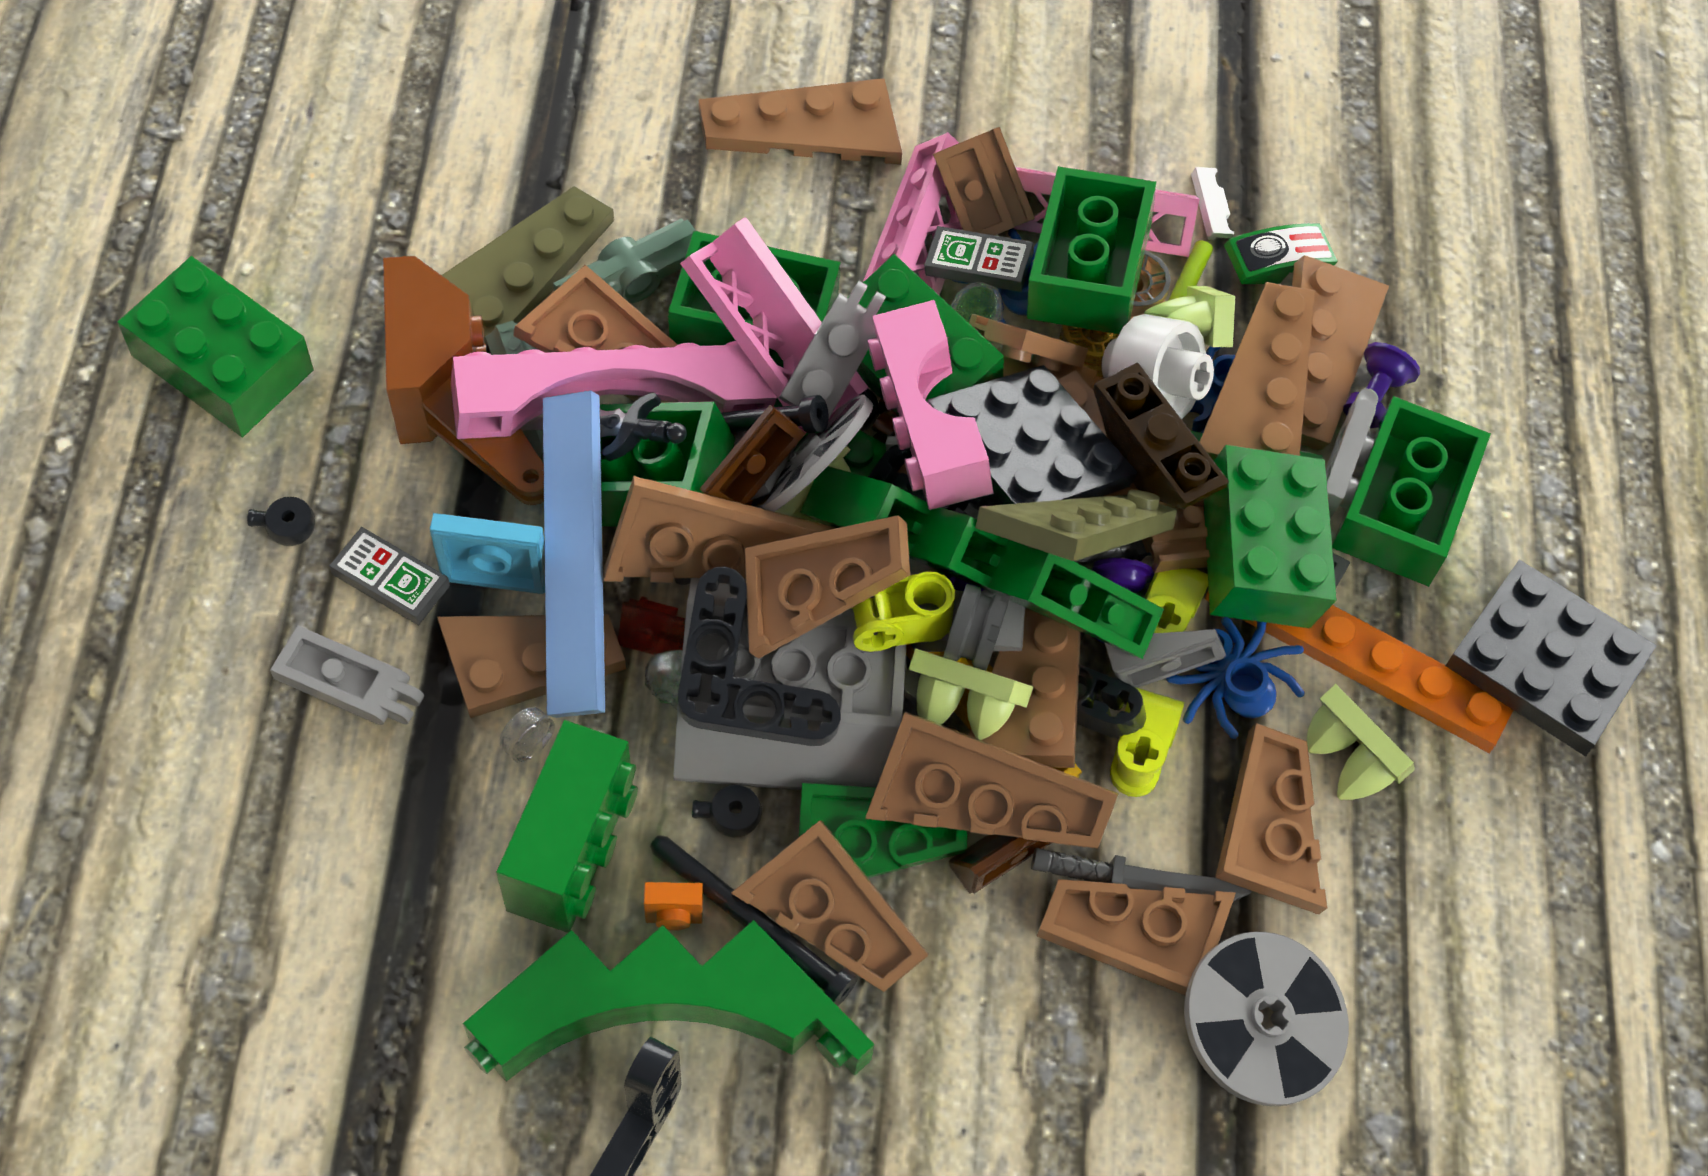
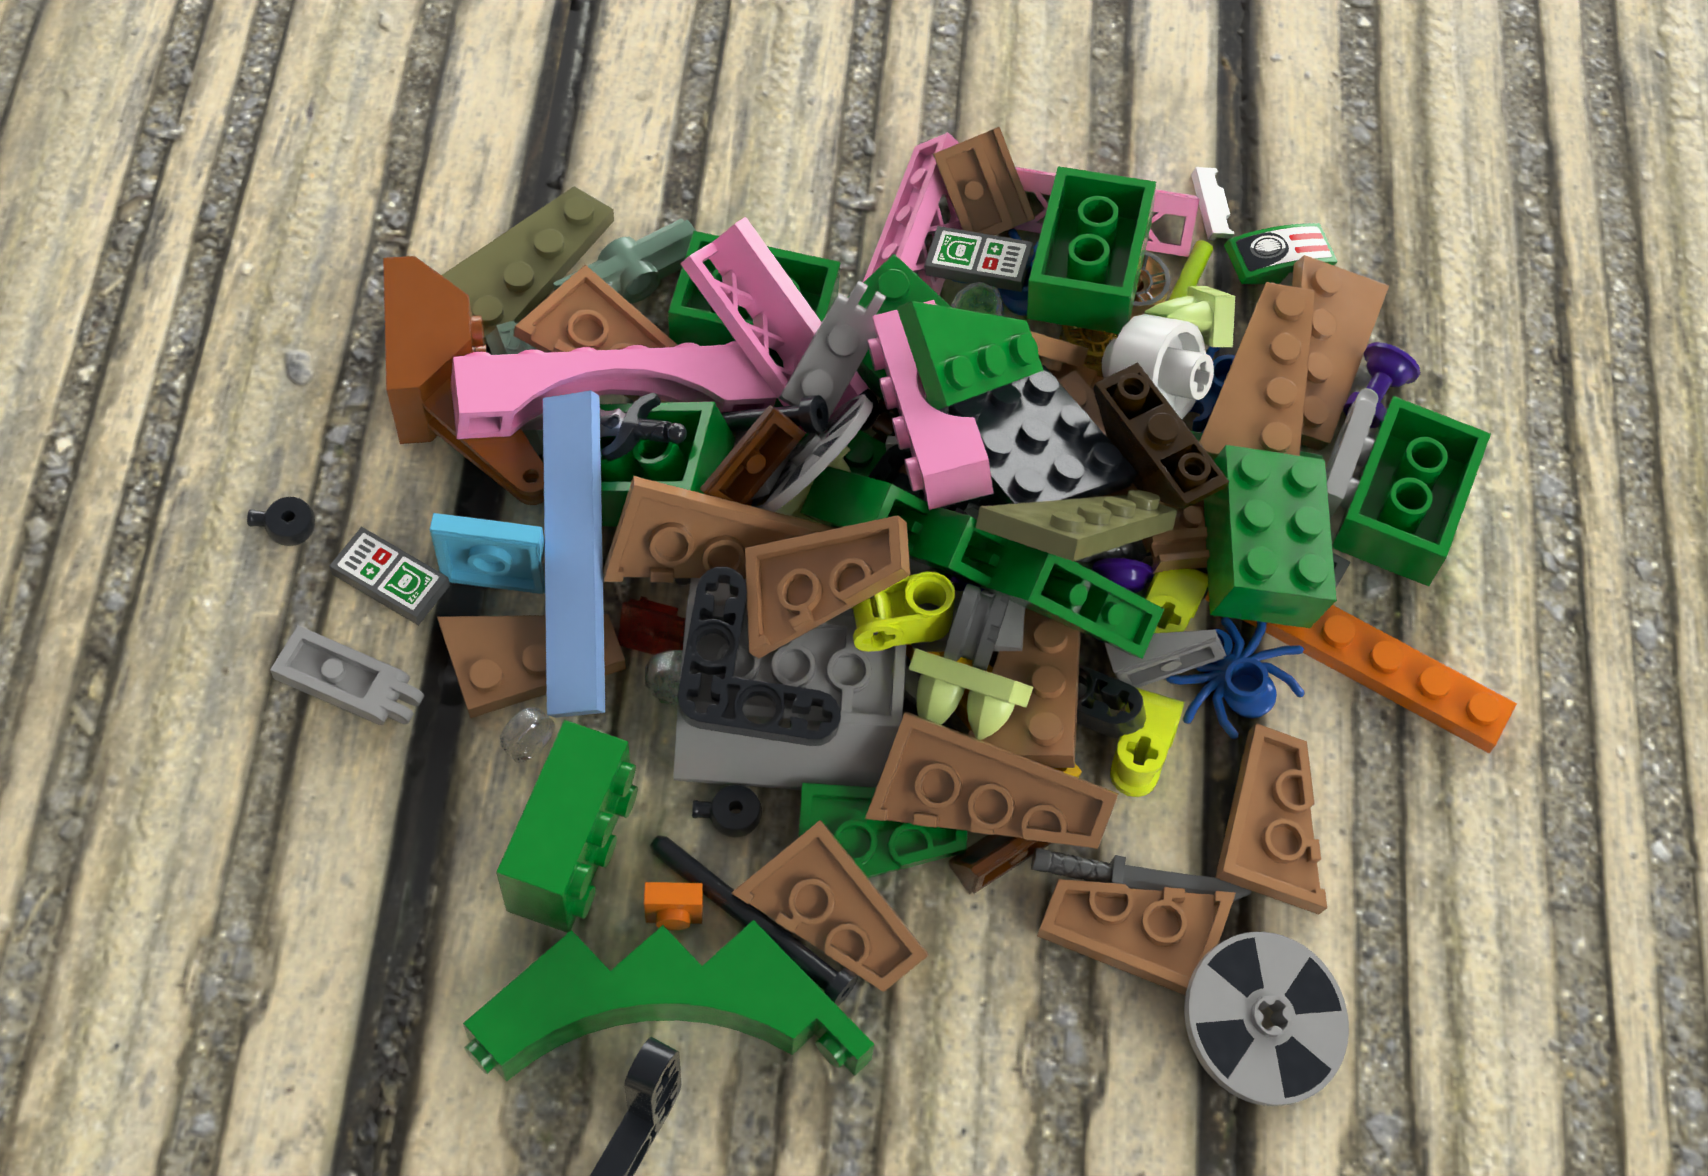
(216, 345): green brick -> none
(829, 118): medium nougat wing -> none
(966, 351): none -> green wing
(1372, 763): yellowish green tile -> none
(1551, 657): plate -> none

